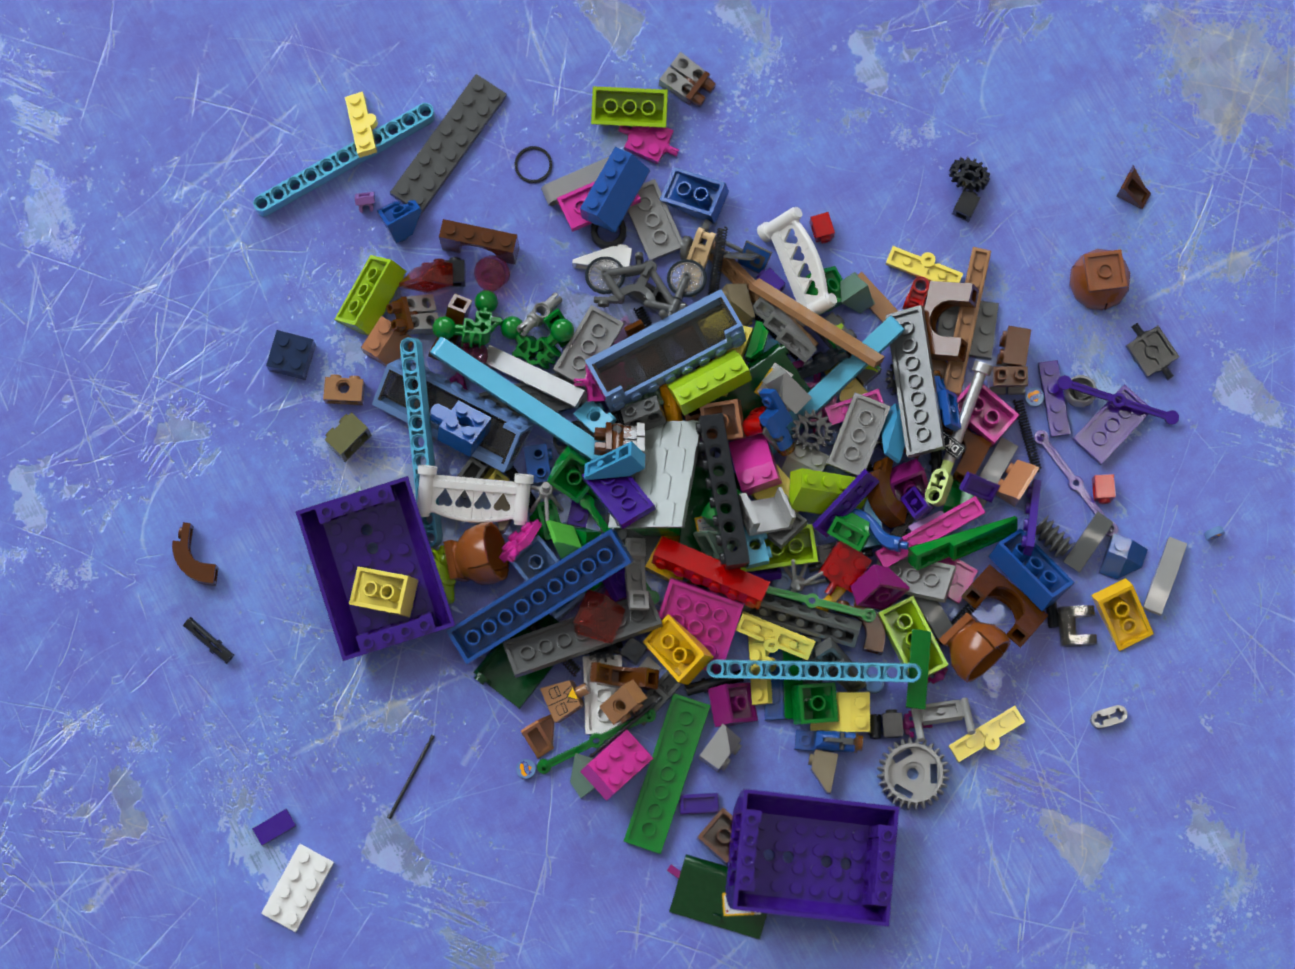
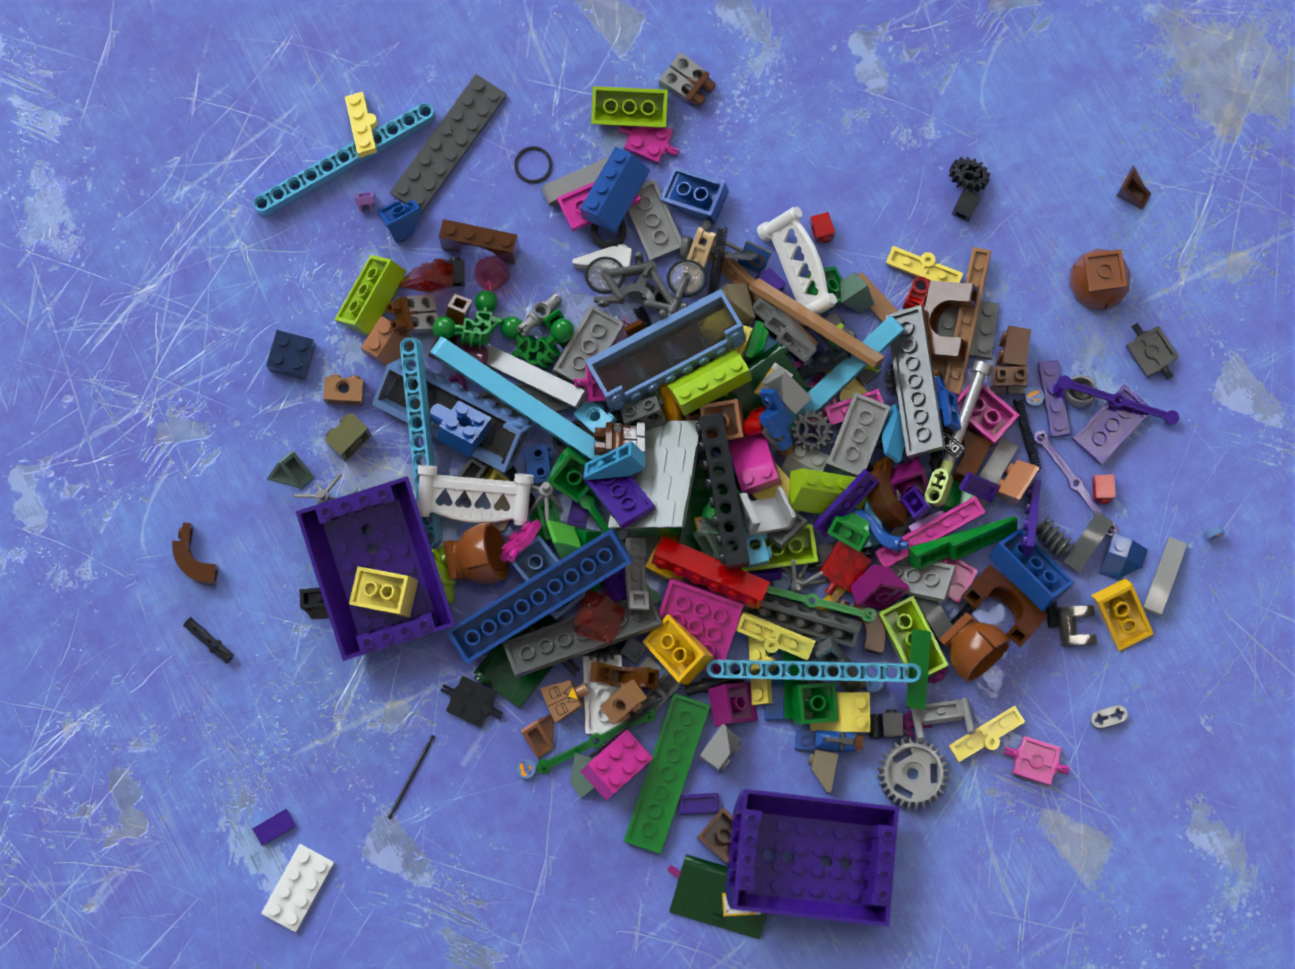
(291, 471): none -> sand green slope
(313, 603): none -> black slope
(321, 495): none -> light grey plant
(472, 701): none -> black plate
(1036, 760): none -> dark pink plate

